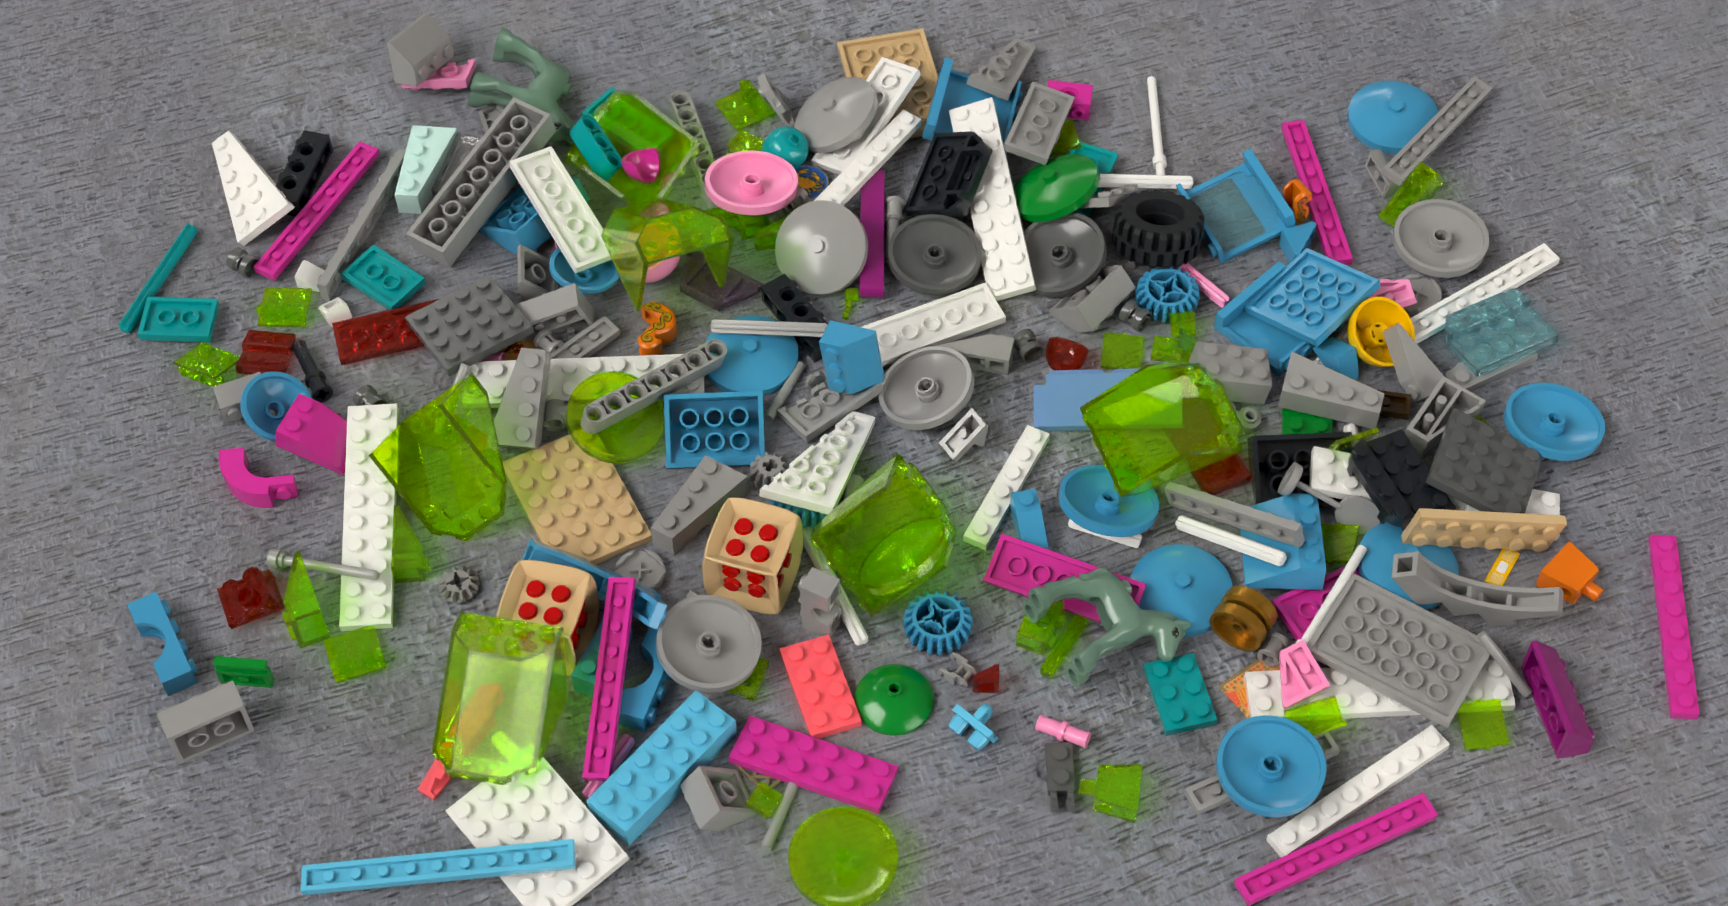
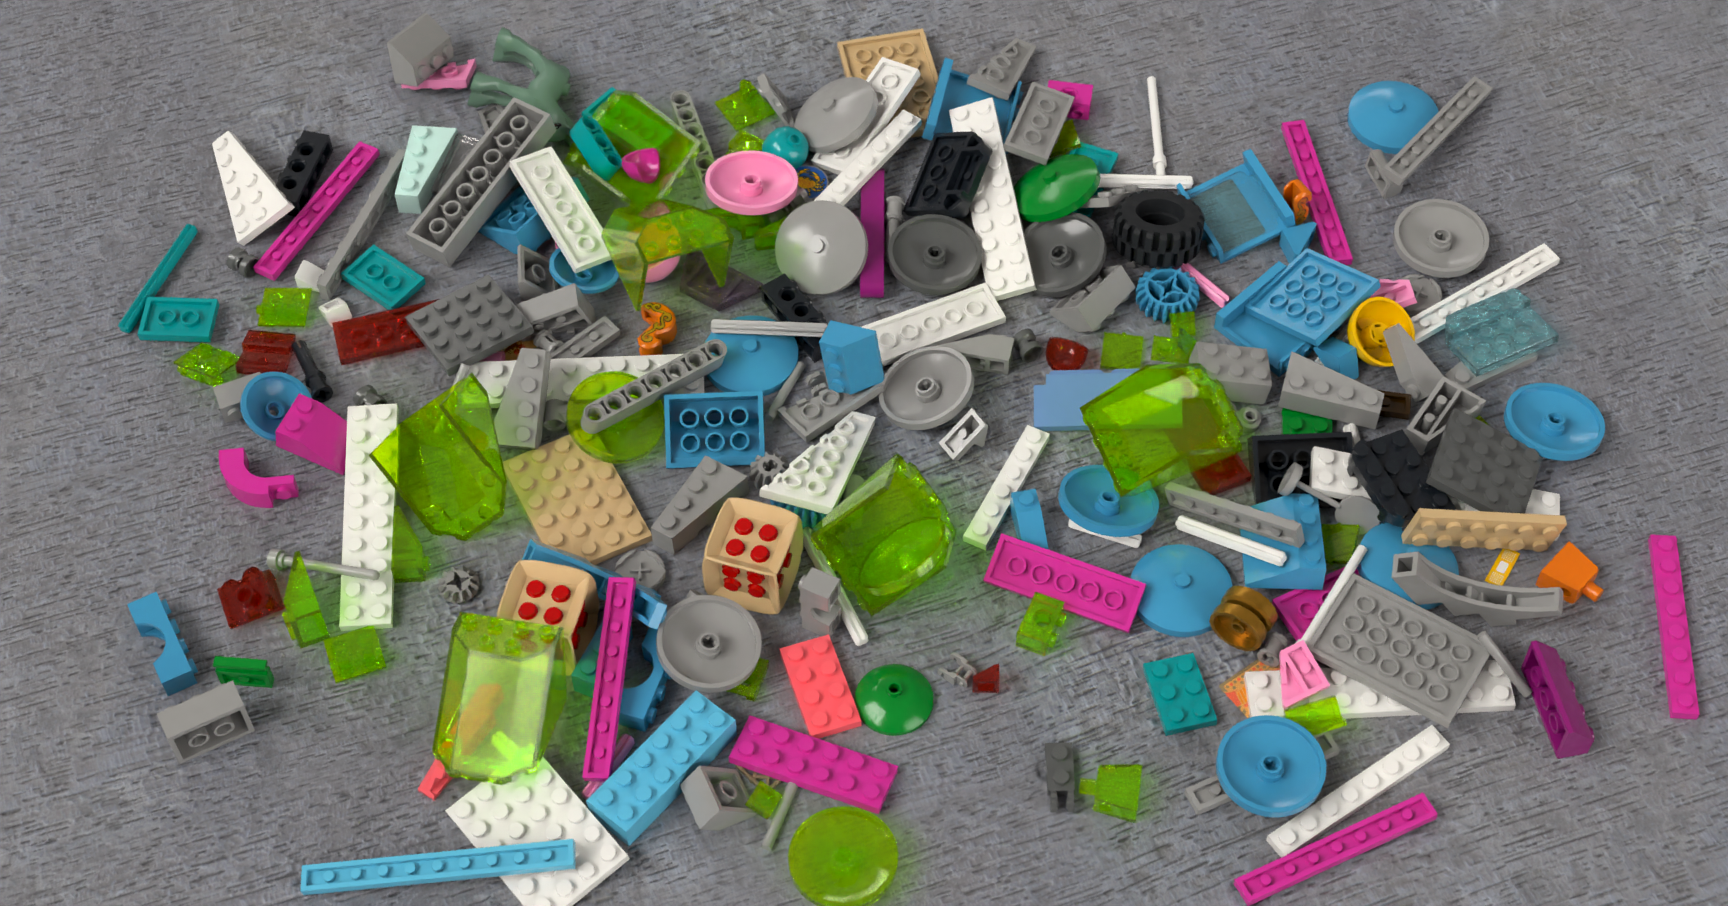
(851, 295): clear neon green hand -> none
(930, 633): dark azure gear -> none
(982, 734): medium azure hips -> none
(1063, 646): clear neon green axle -> none
(1063, 731): bright pink pin -> none
(1118, 615): sand green animal -> none
(1136, 316): dark grey wheel -> none
(1353, 439): clear neon green piece -> none
(1418, 187): clear neon green slope -> none
(1482, 724): clear neon green piece -> none

